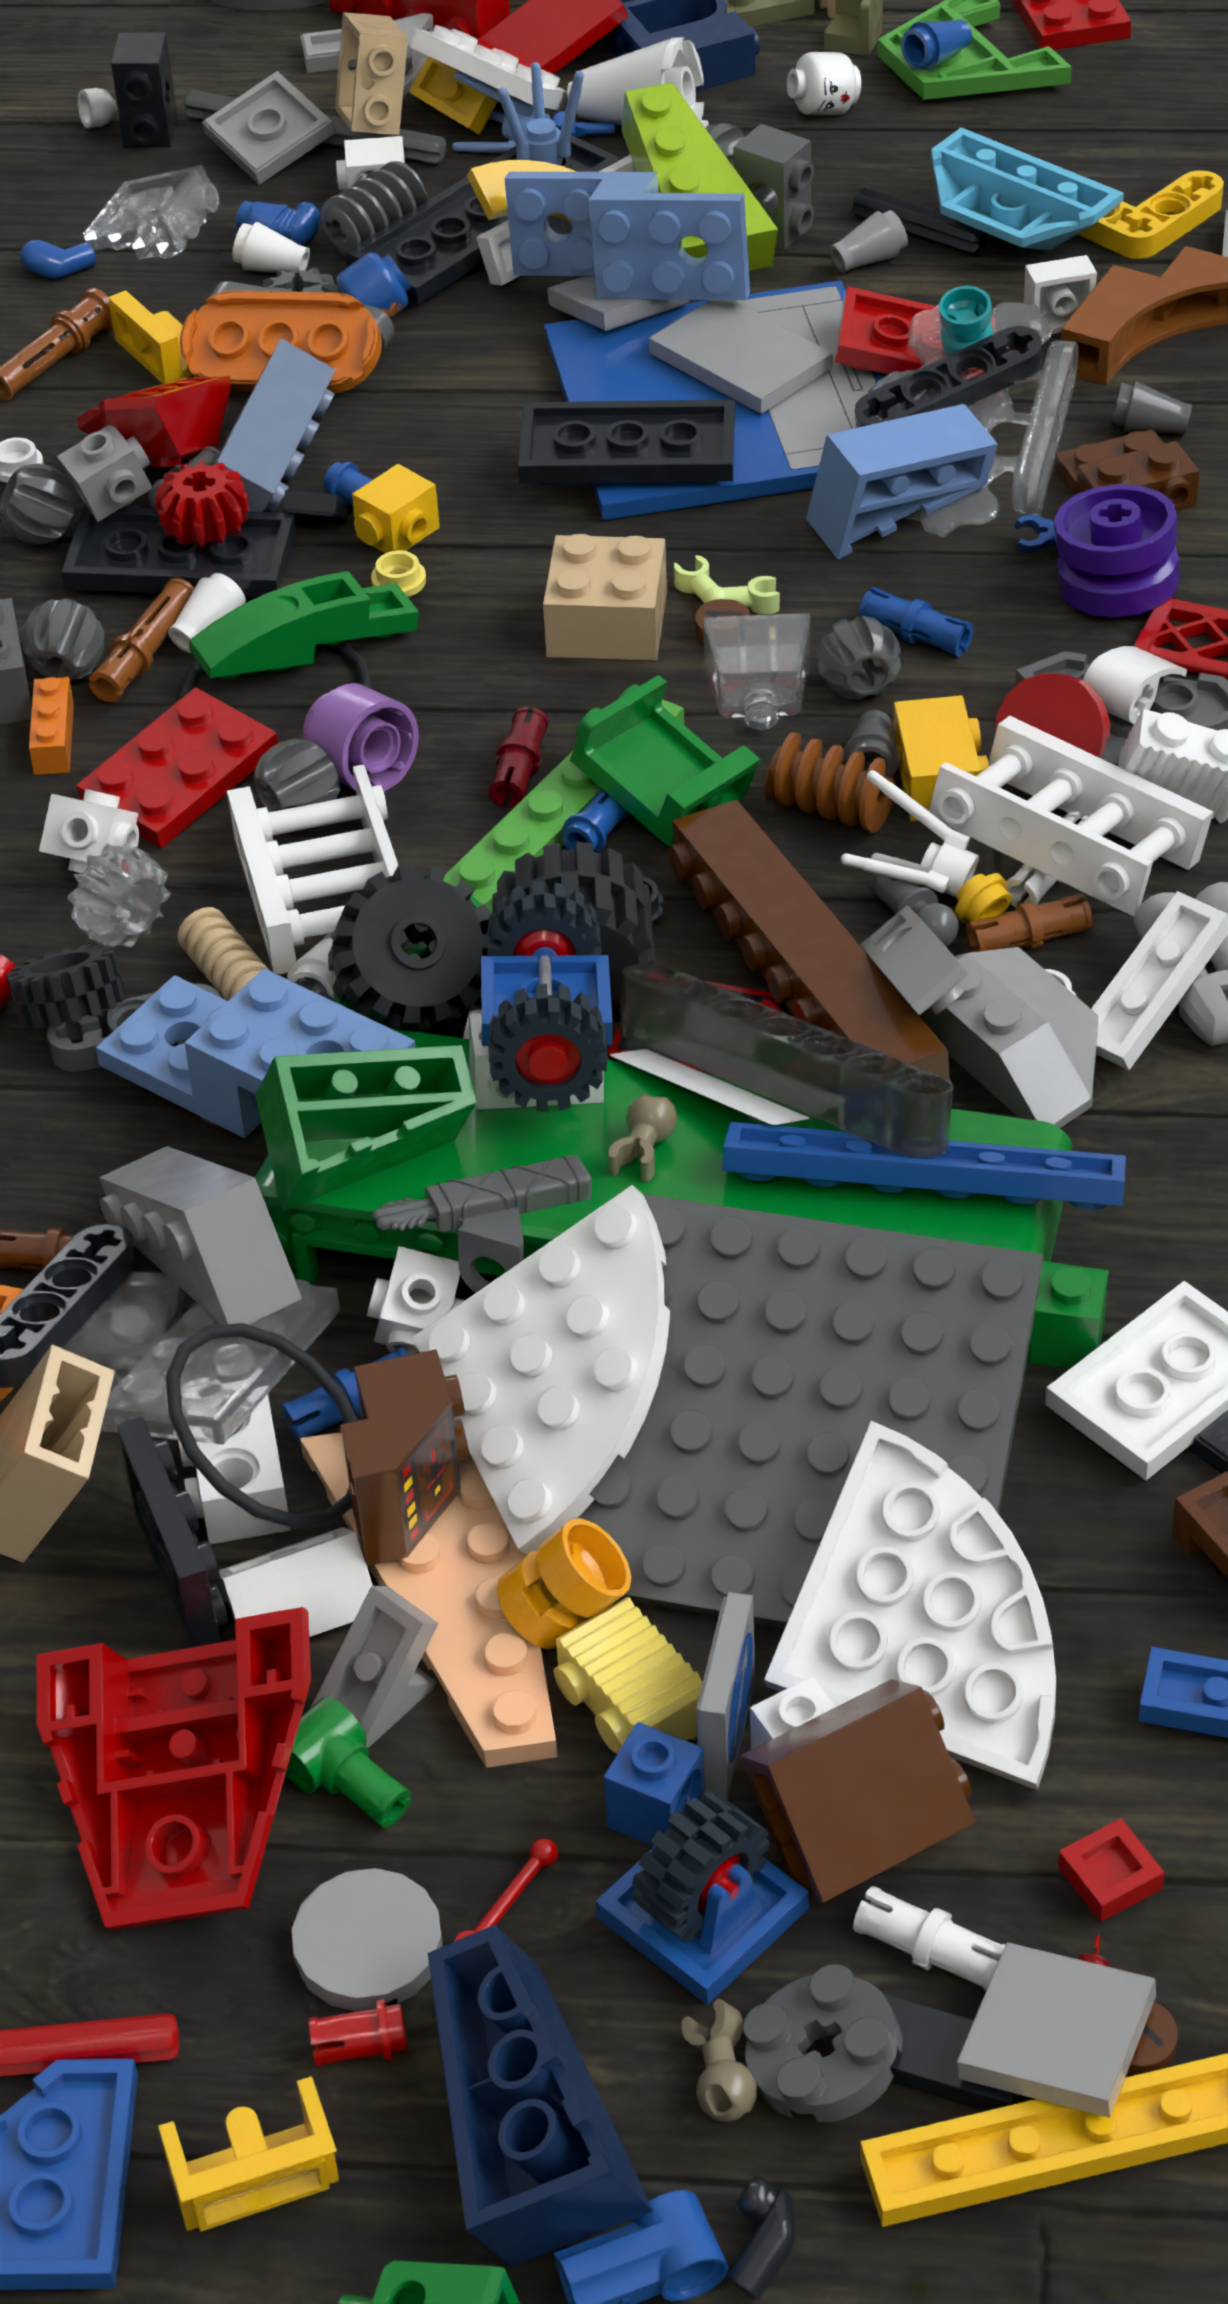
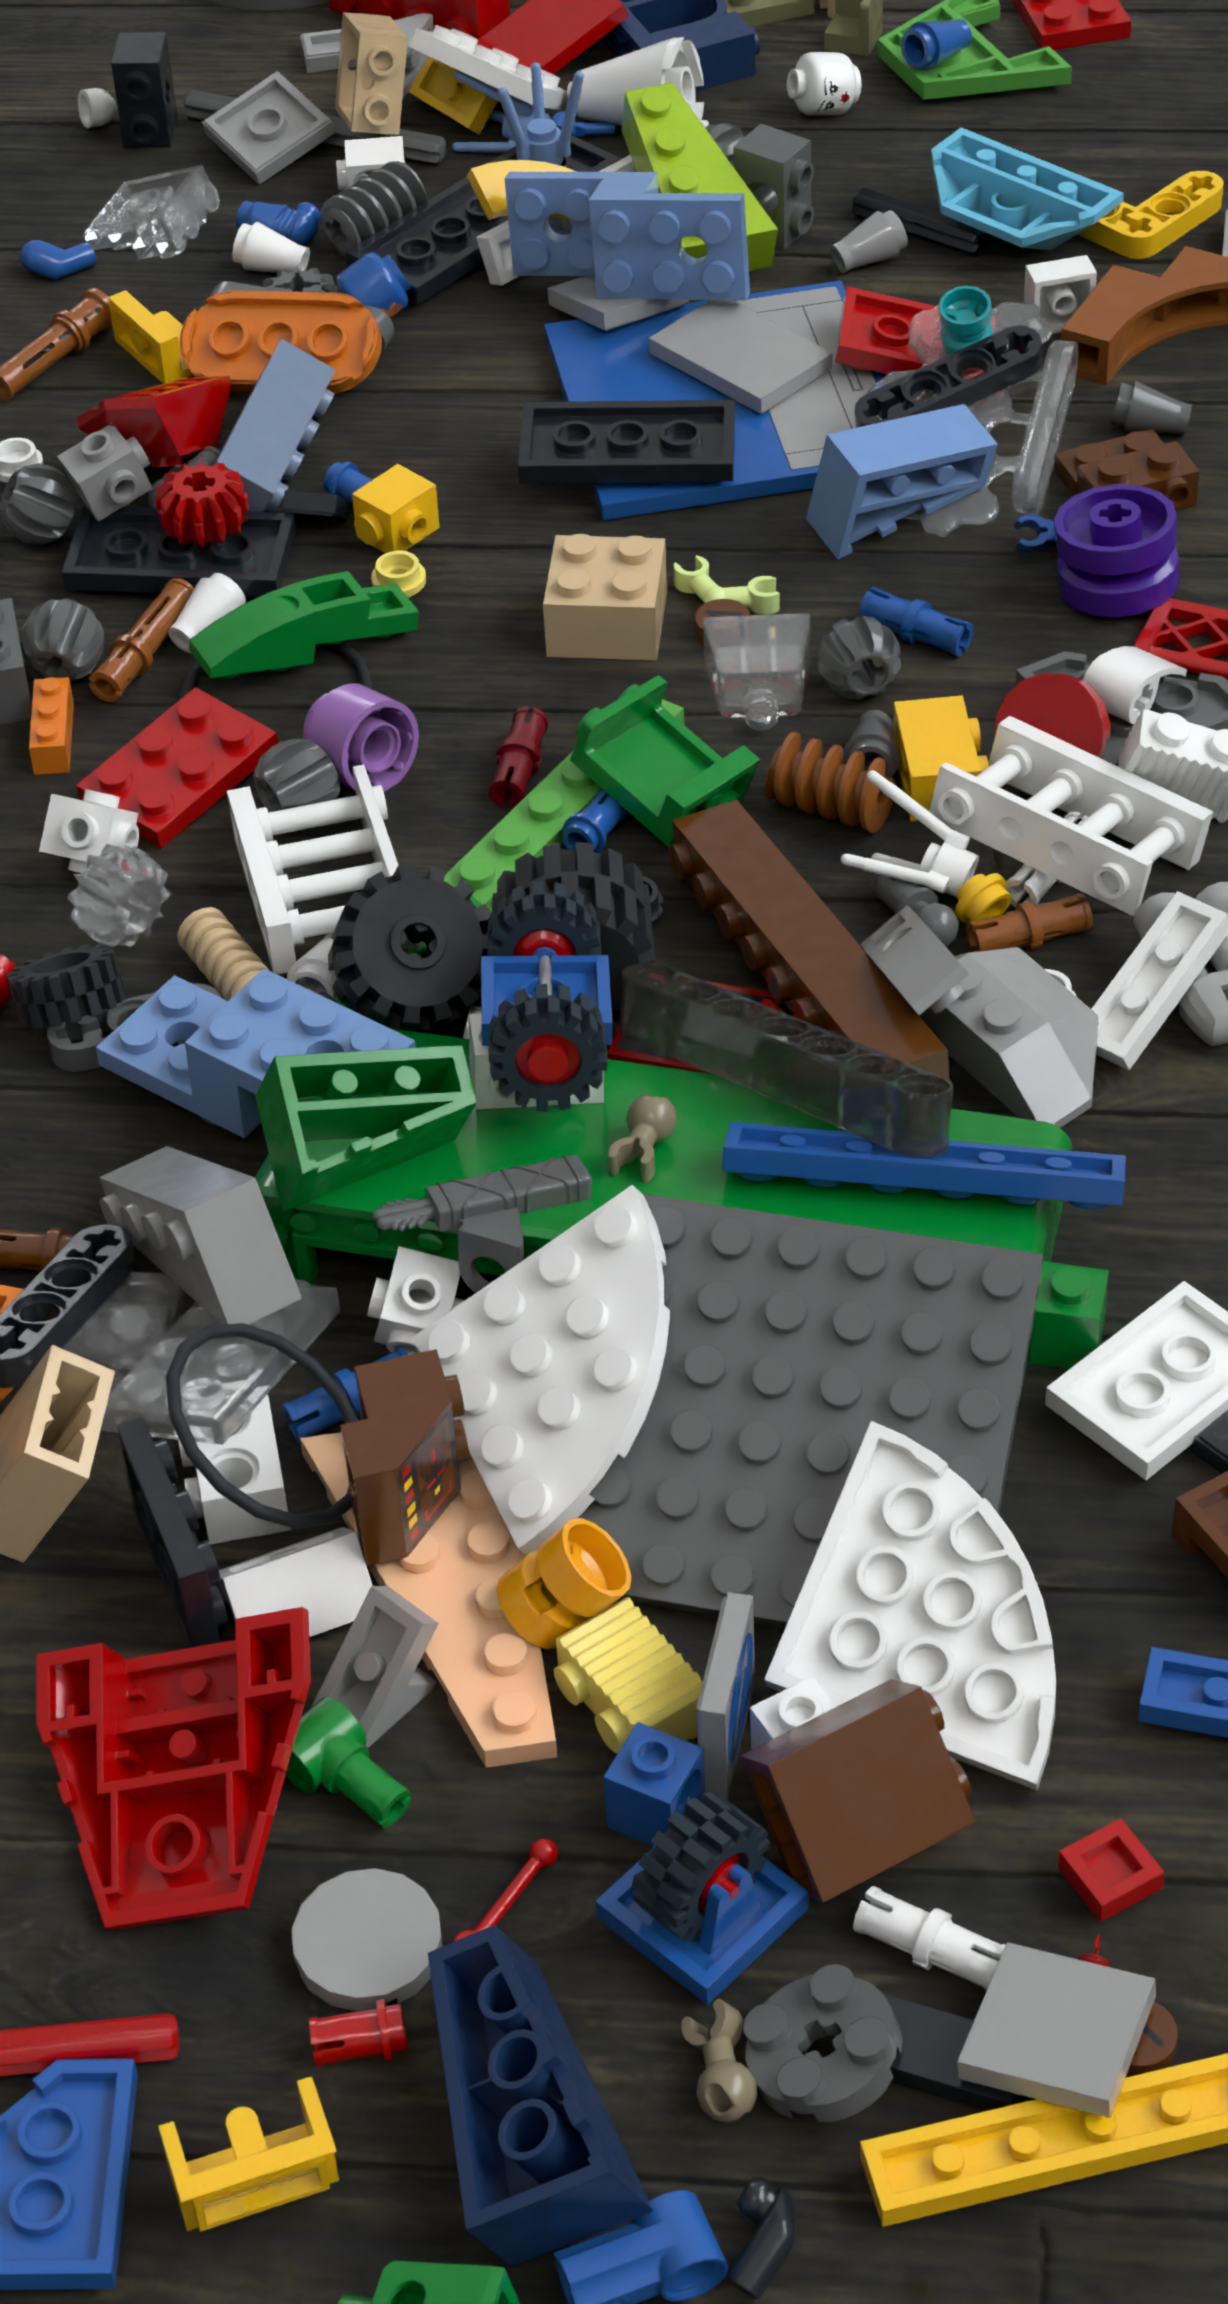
(709, 1087): white sticker -> none

